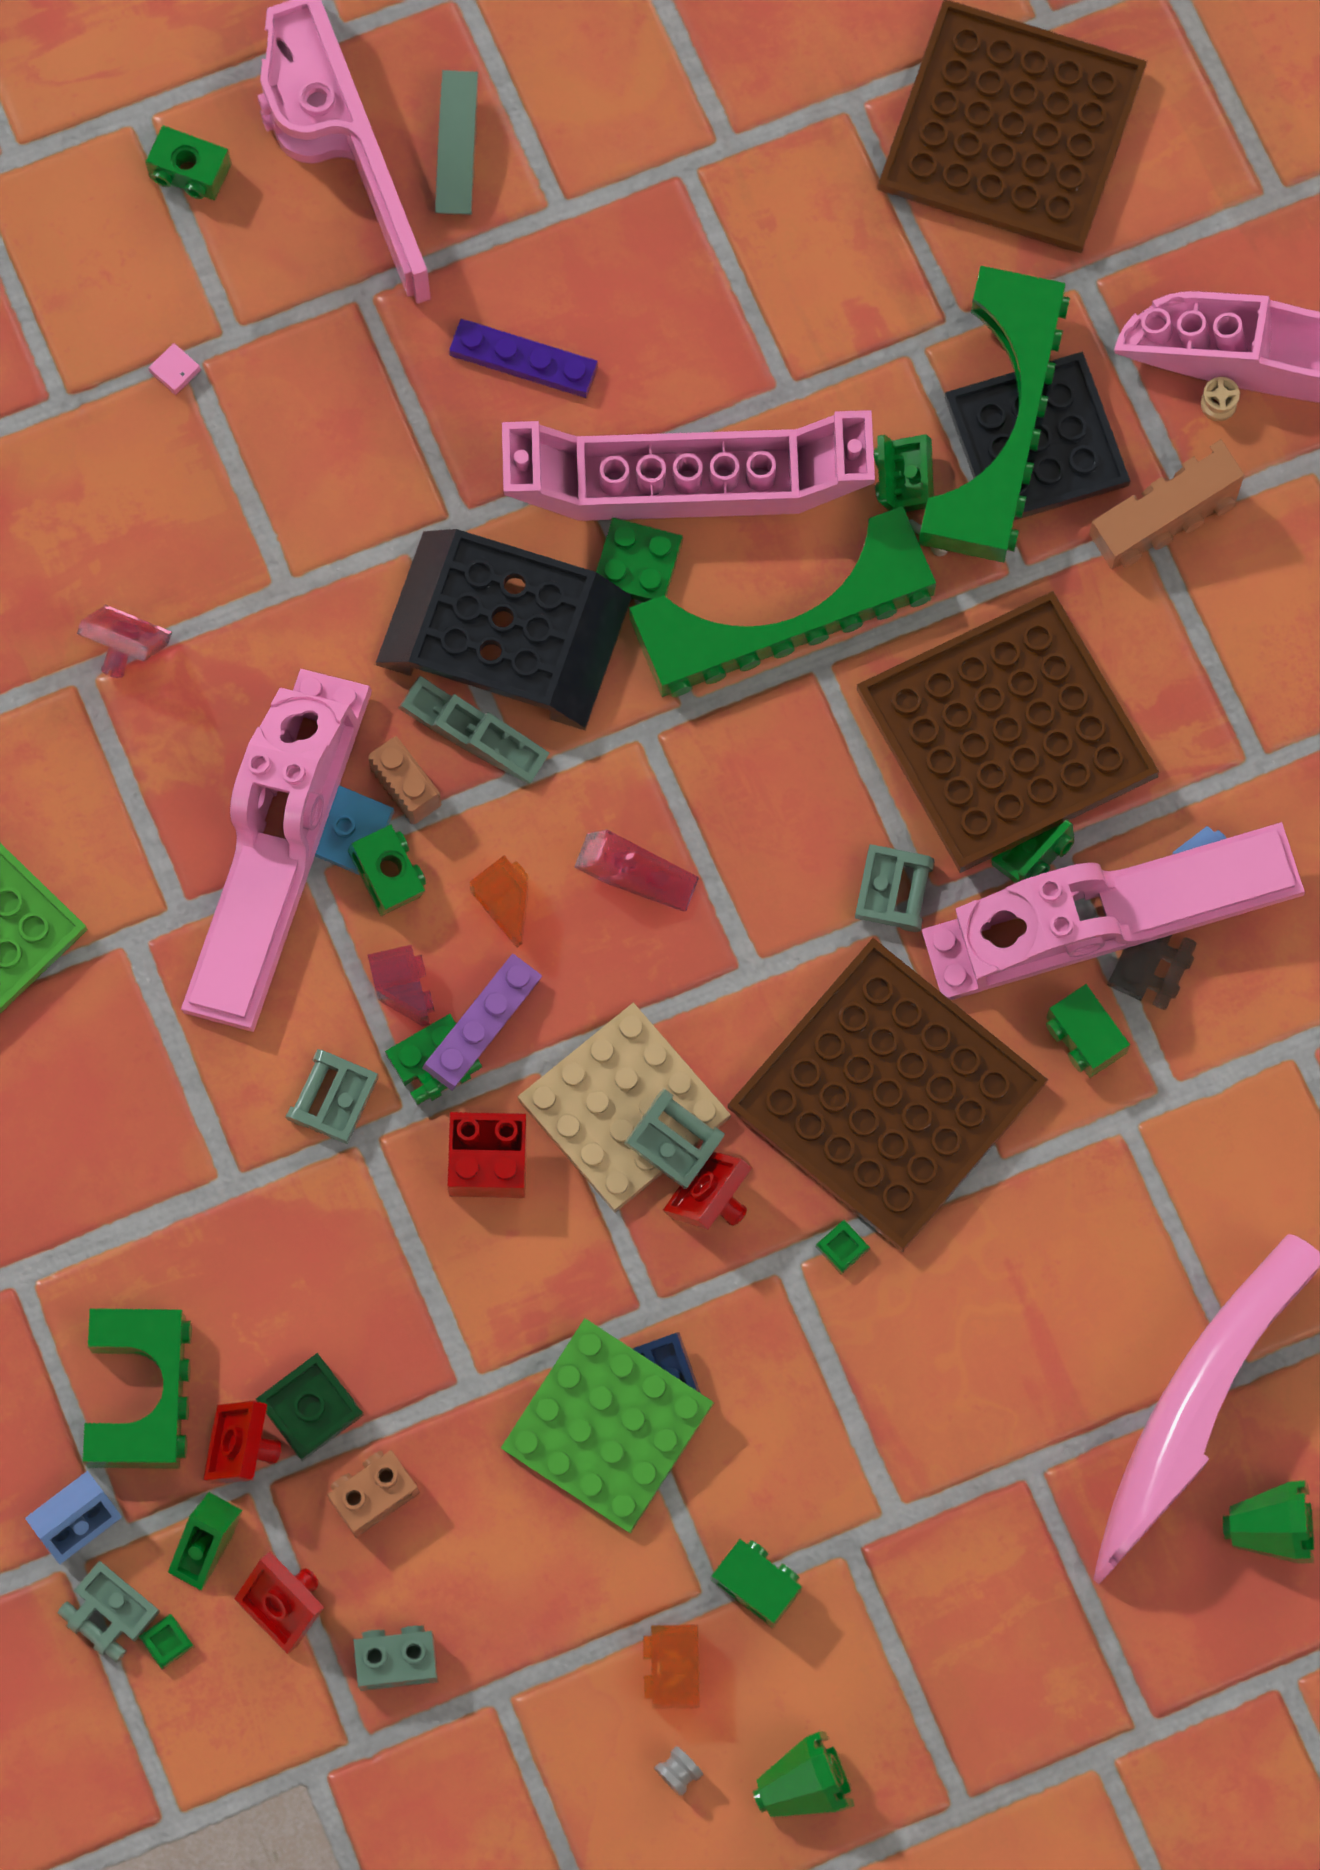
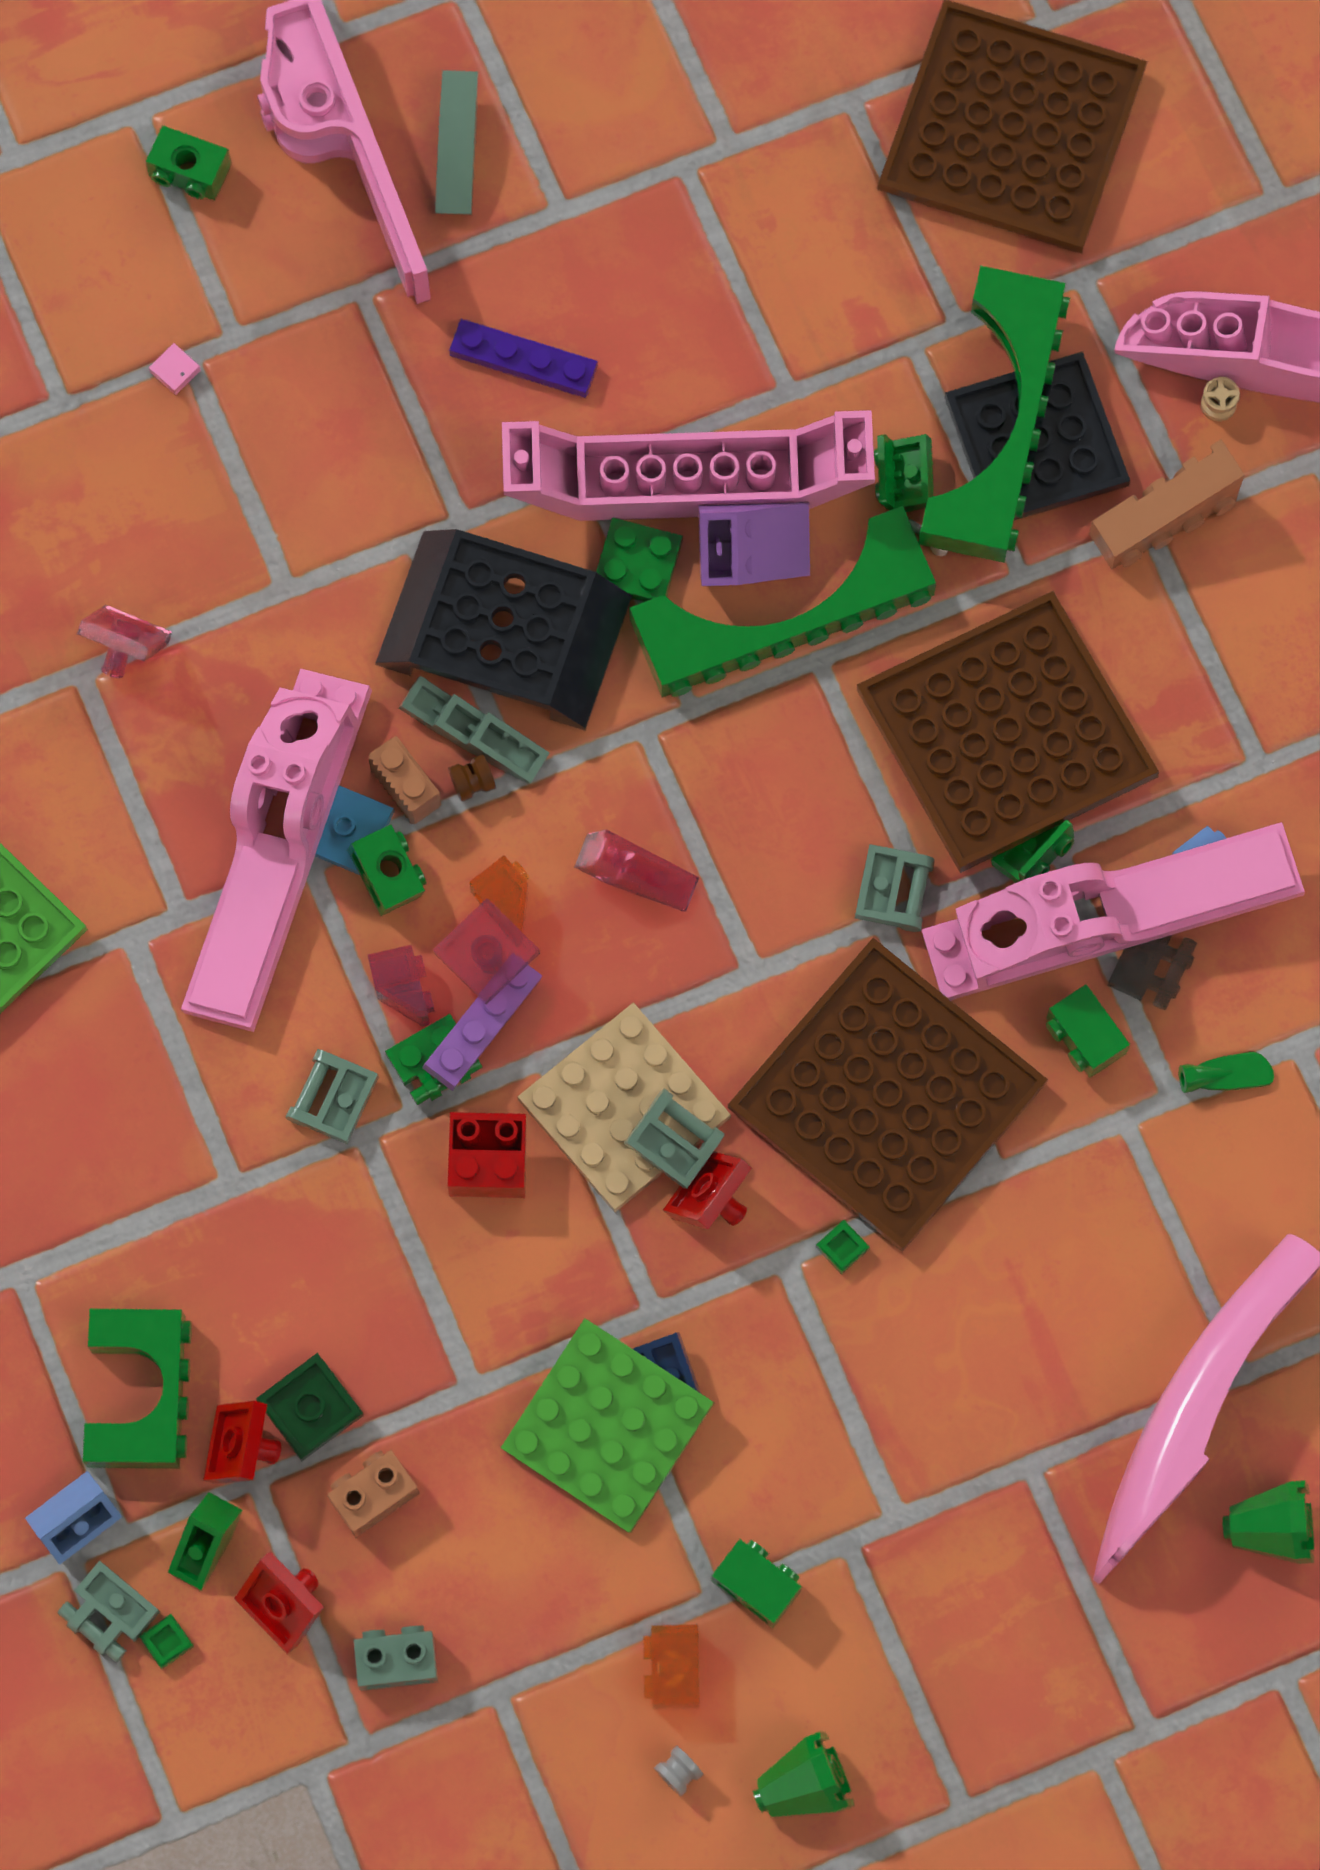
(472, 778): none -> reddish brown wheel
(486, 951): none -> clear pink tile
(753, 542): none -> medium lavender slope
(1227, 1073): none -> green piece

